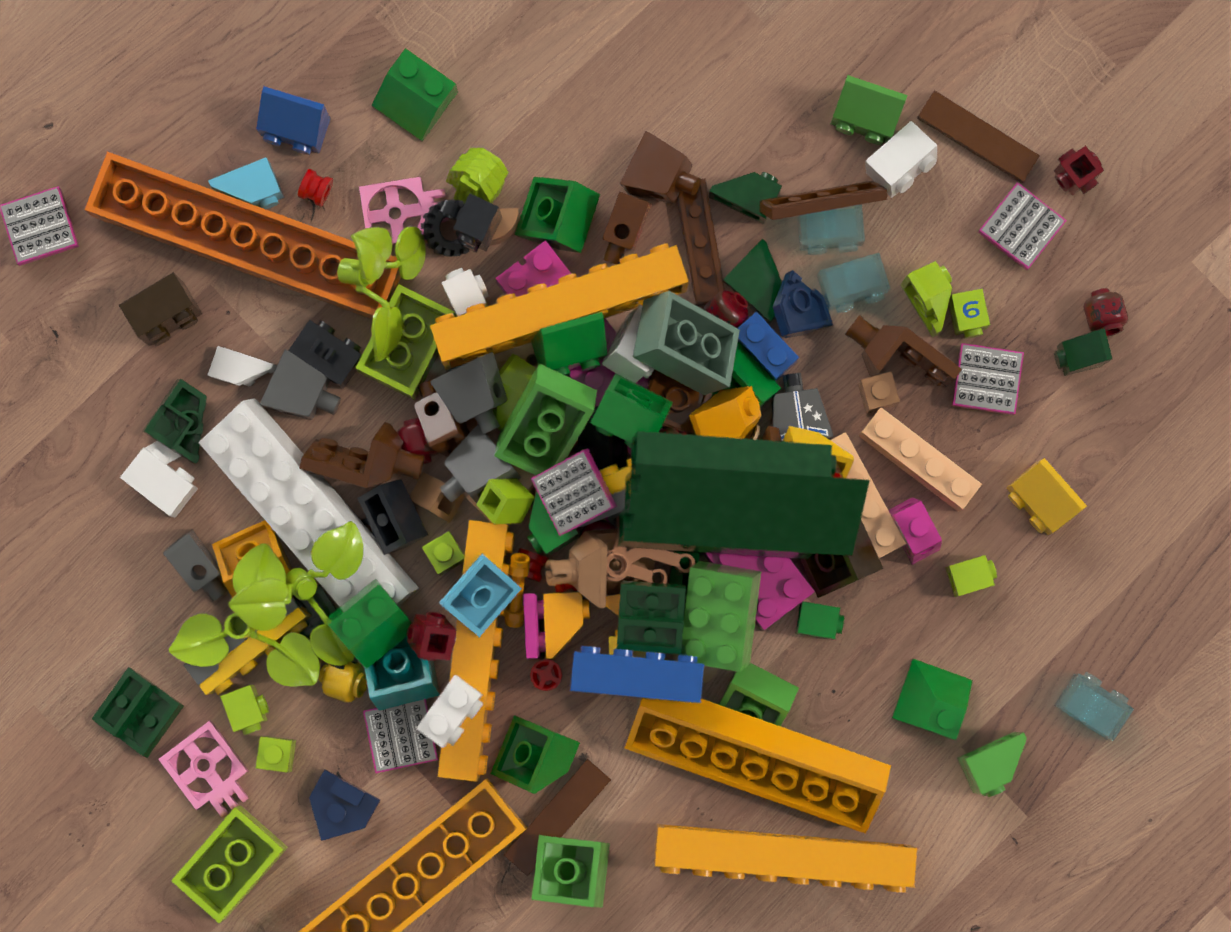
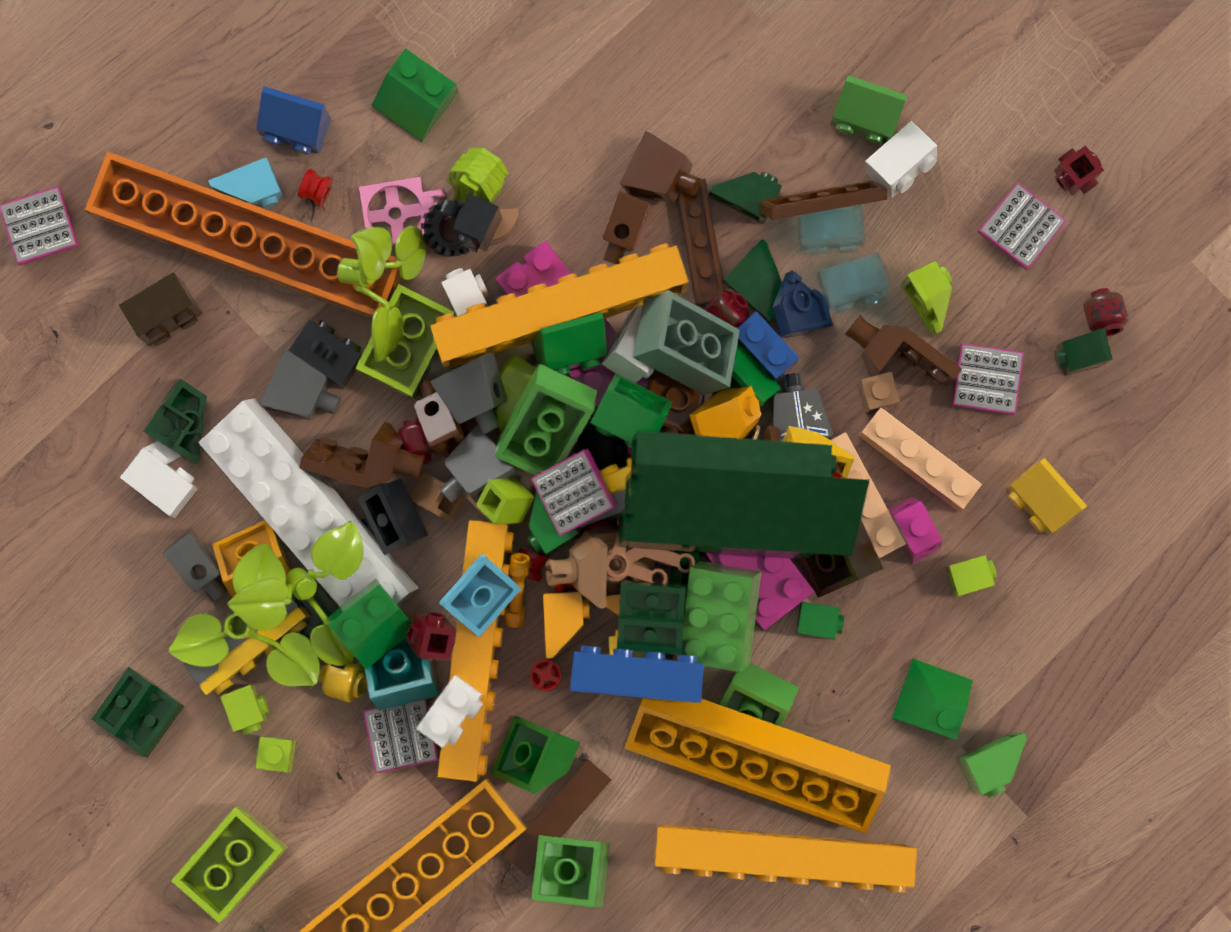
(222, 790): bright pink piece -> none
(238, 367): white slope -> none
(340, 806): dark blue plate -> none
(444, 553): lime brick -> none
(533, 637): dark pink tile -> none
(557, 213): green slope -> none
(969, 313): lime brick -> none
(978, 136): reddish brown tile -> none
(1094, 706): clear light blue brick -> none

